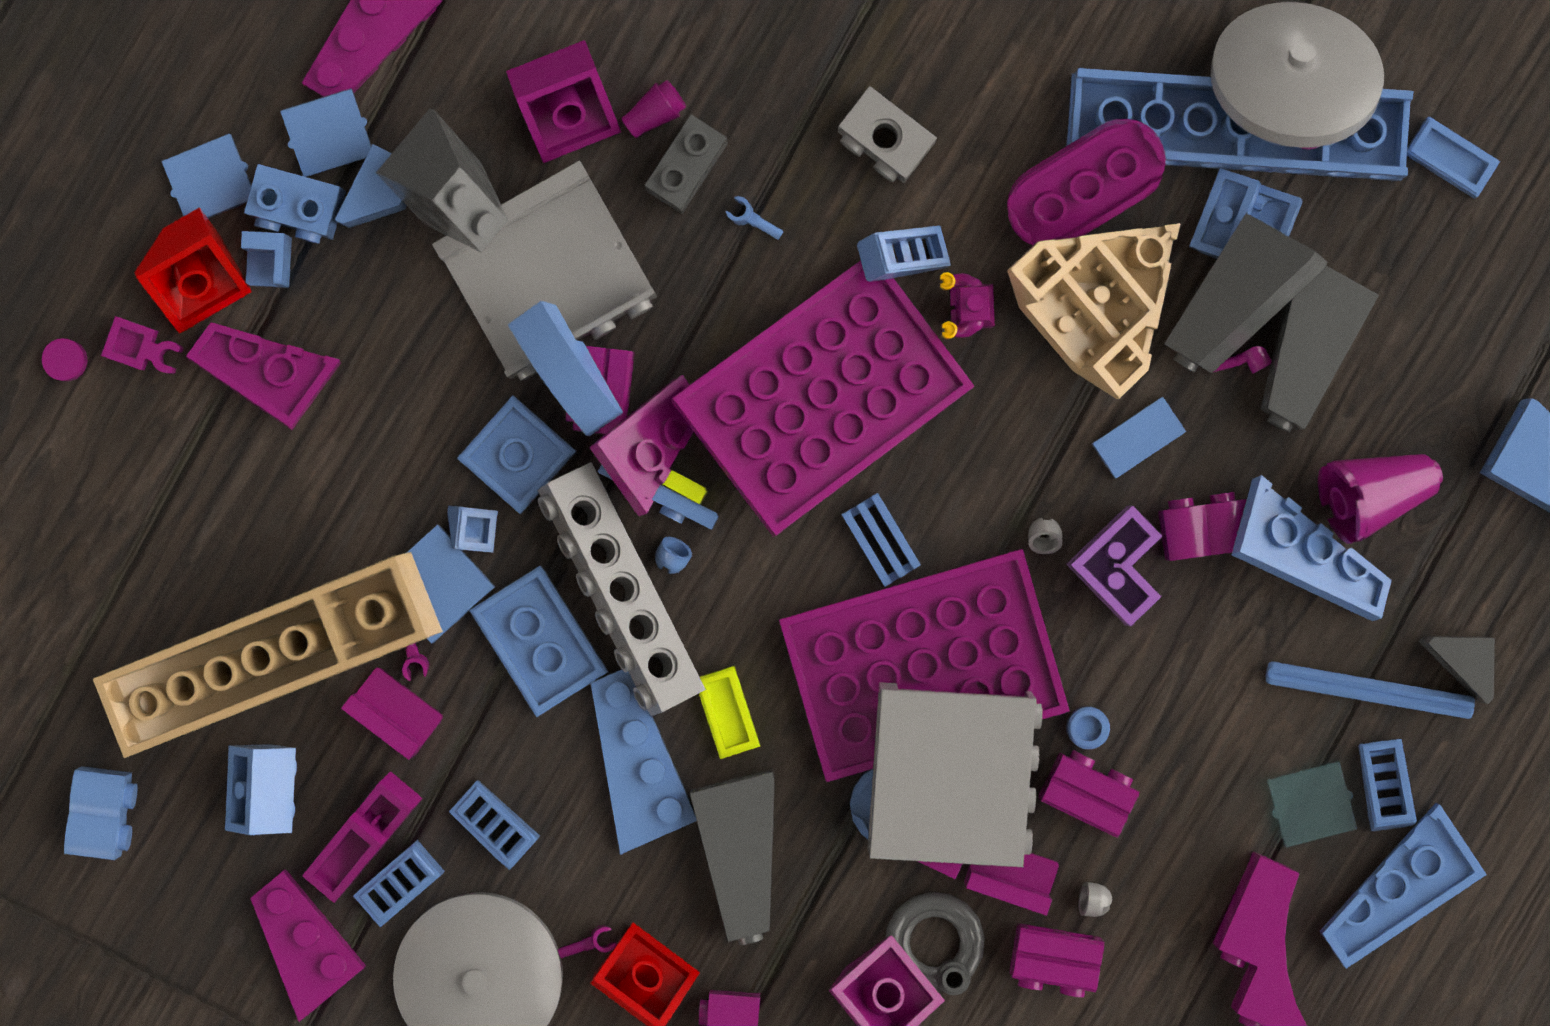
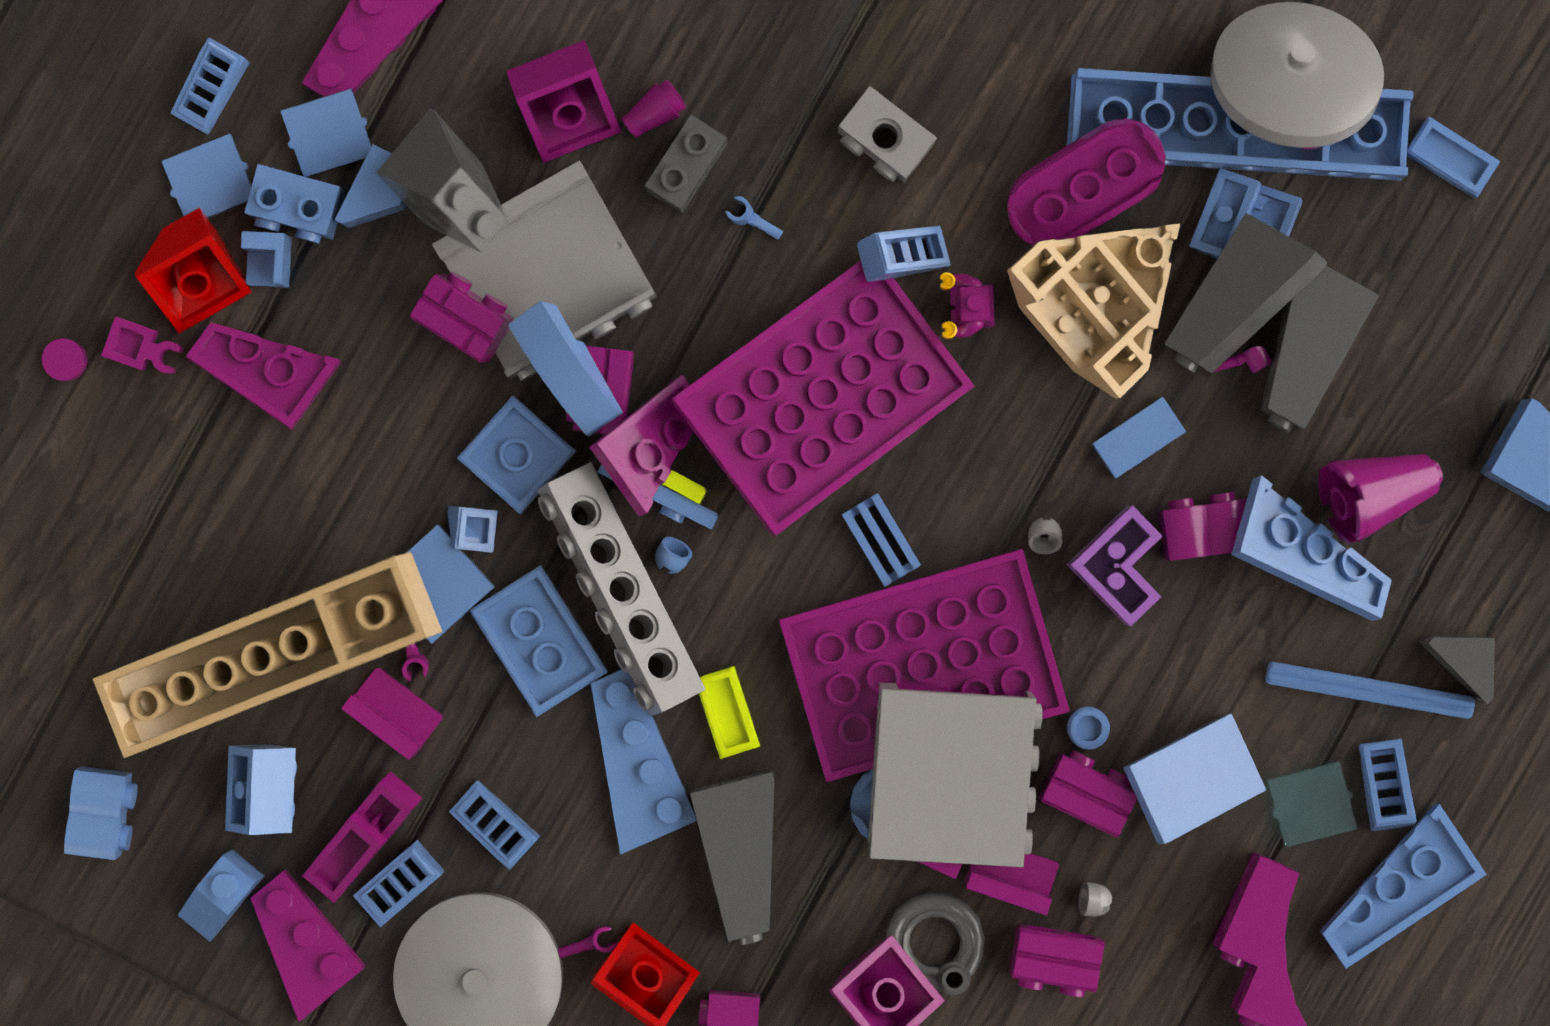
(220, 894): none -> medium blue slope
(230, 79): none -> medium blue slope
(462, 316): none -> magenta brick
(1194, 779): none -> tile

